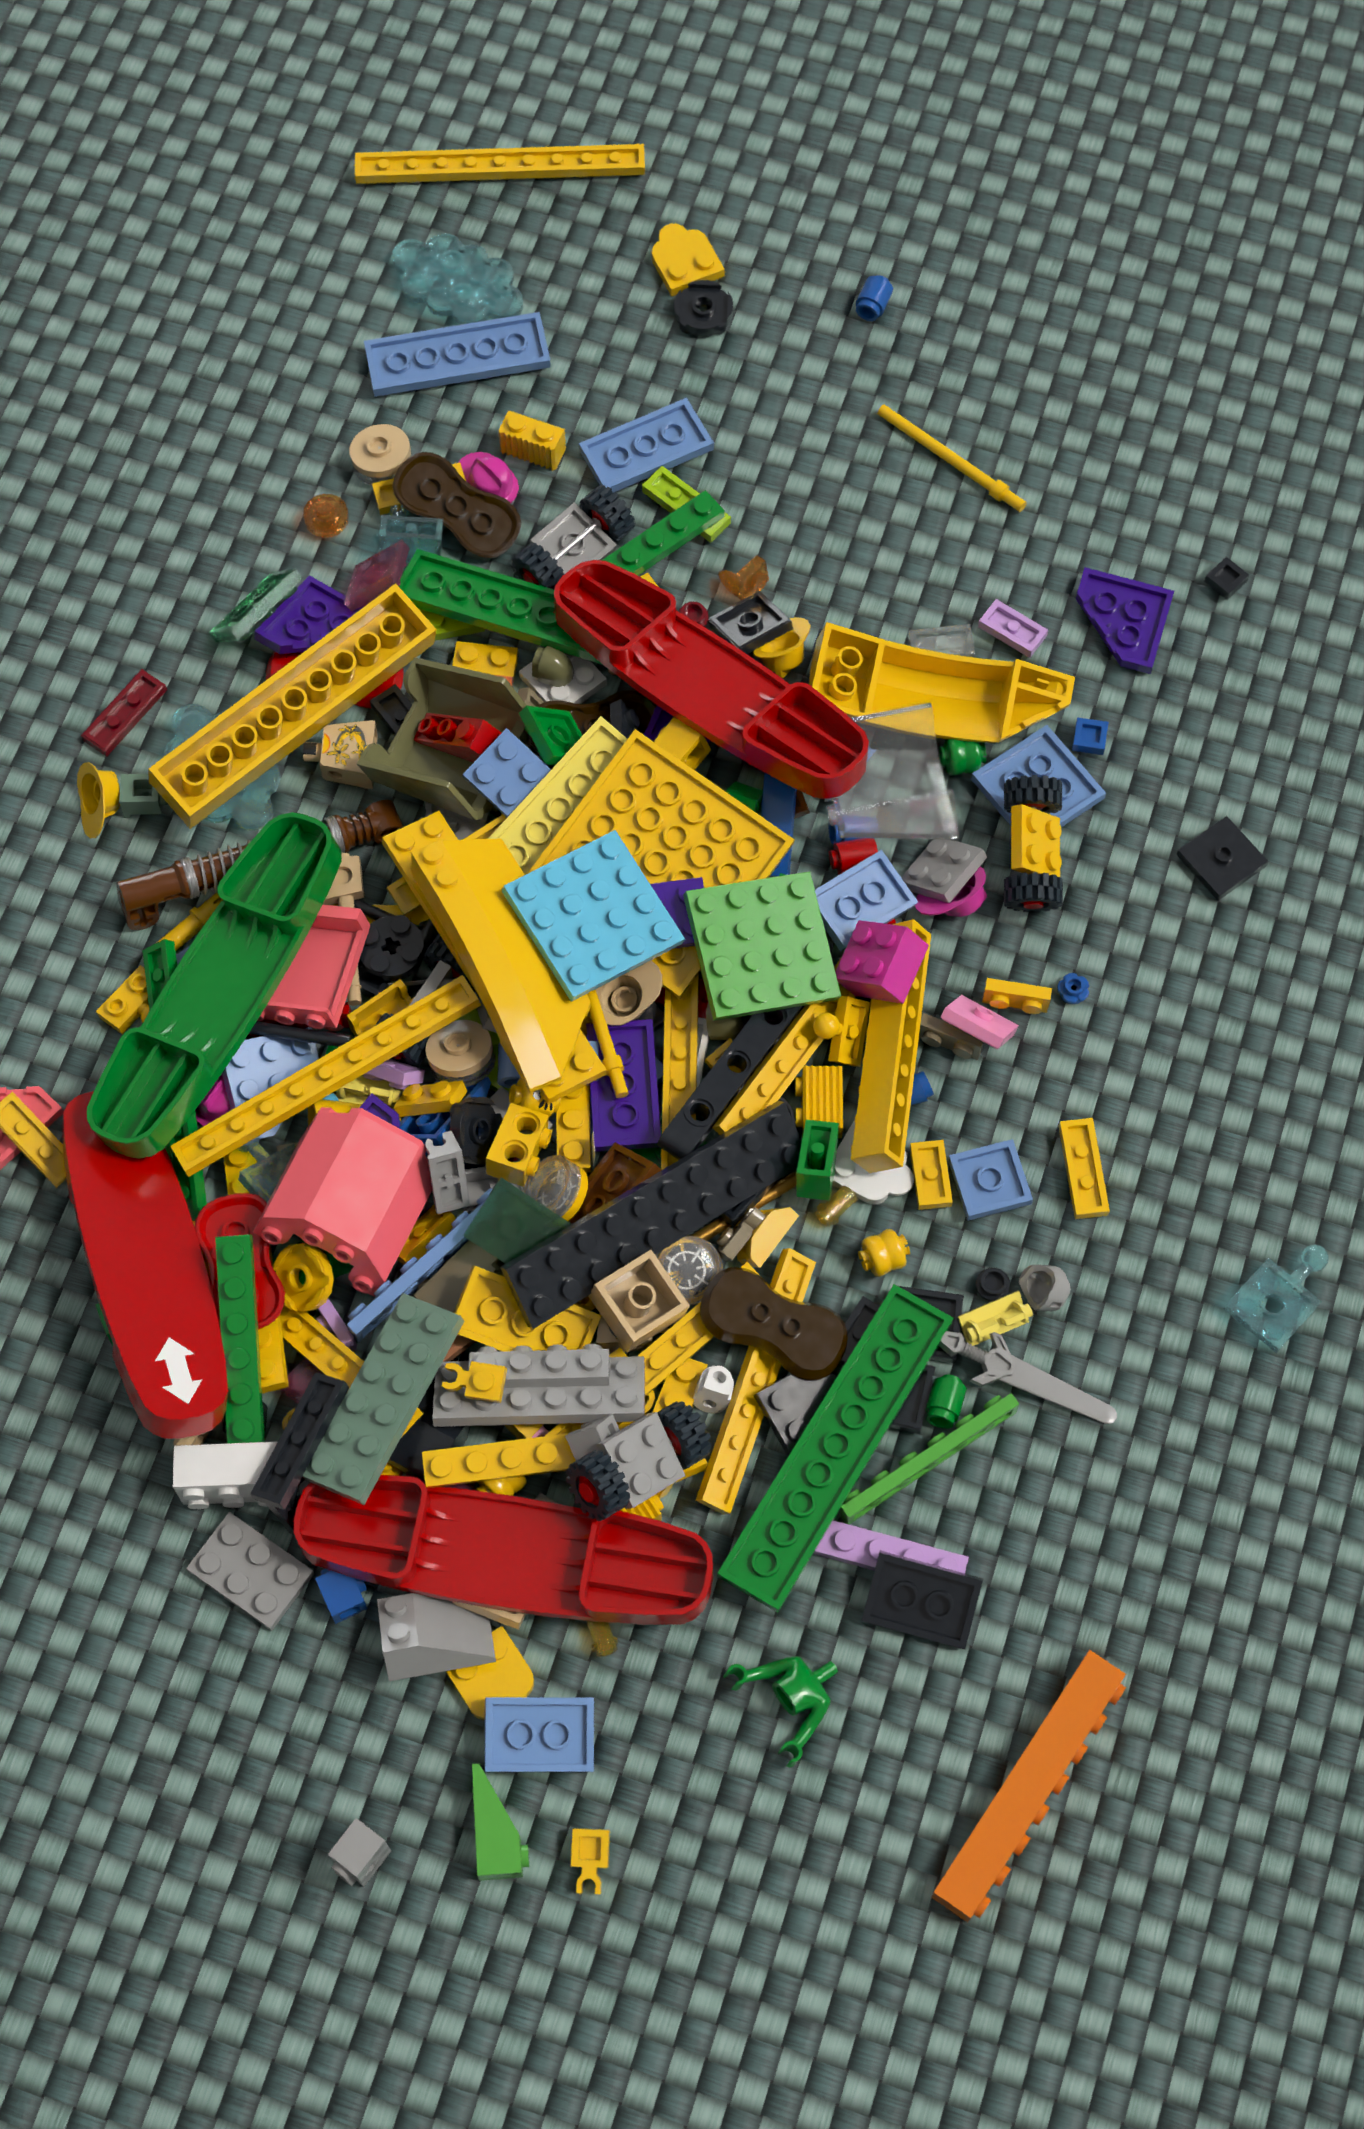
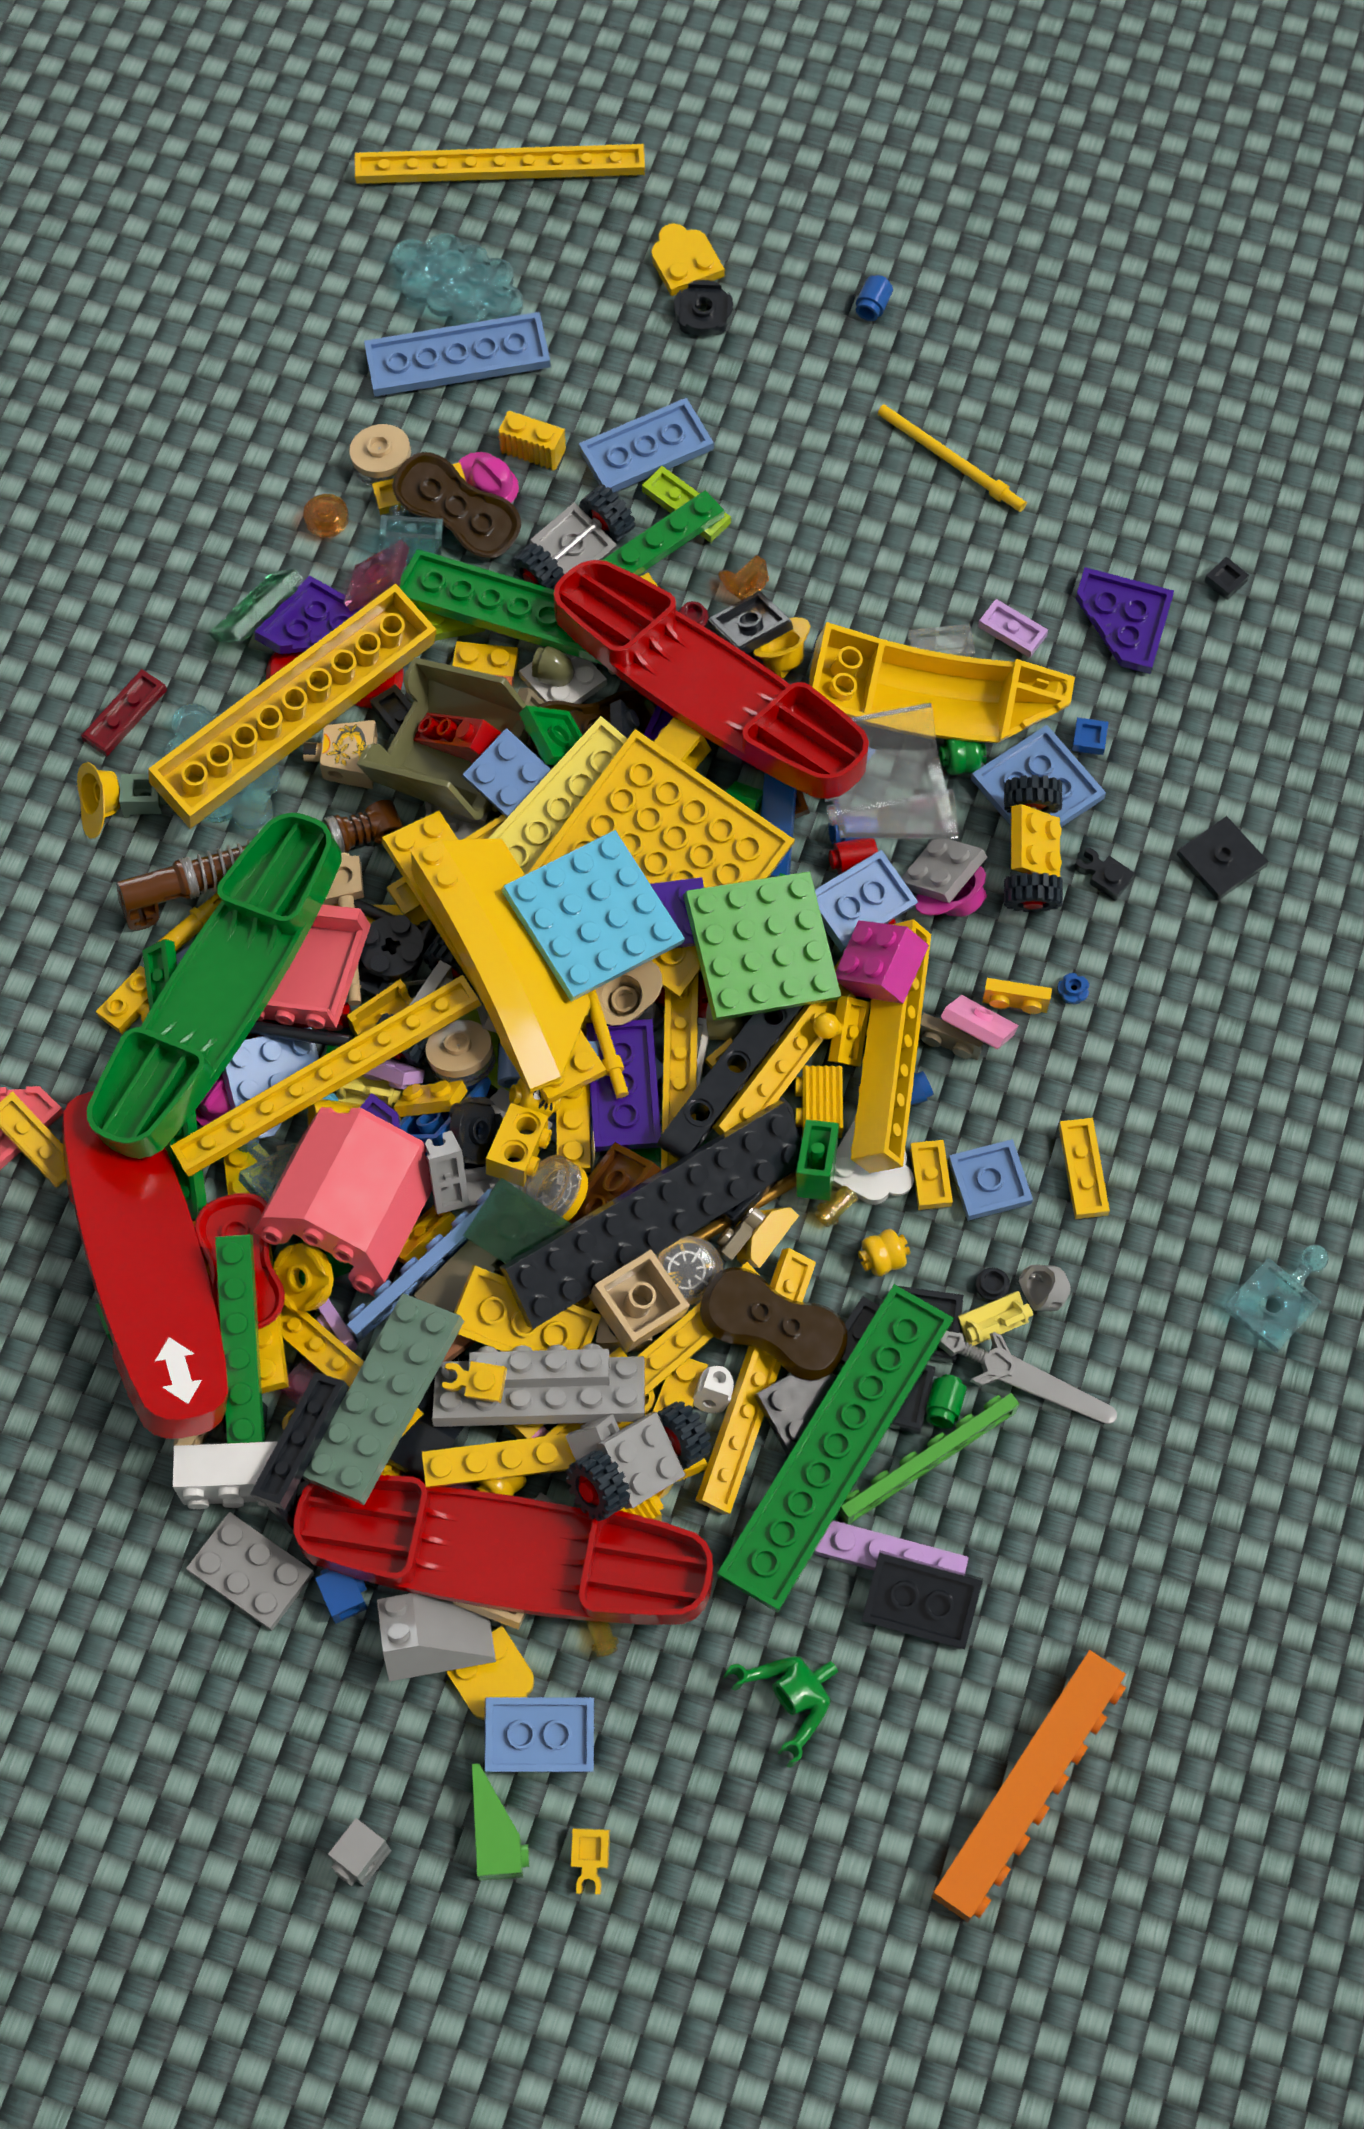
(1107, 876): none -> black plate

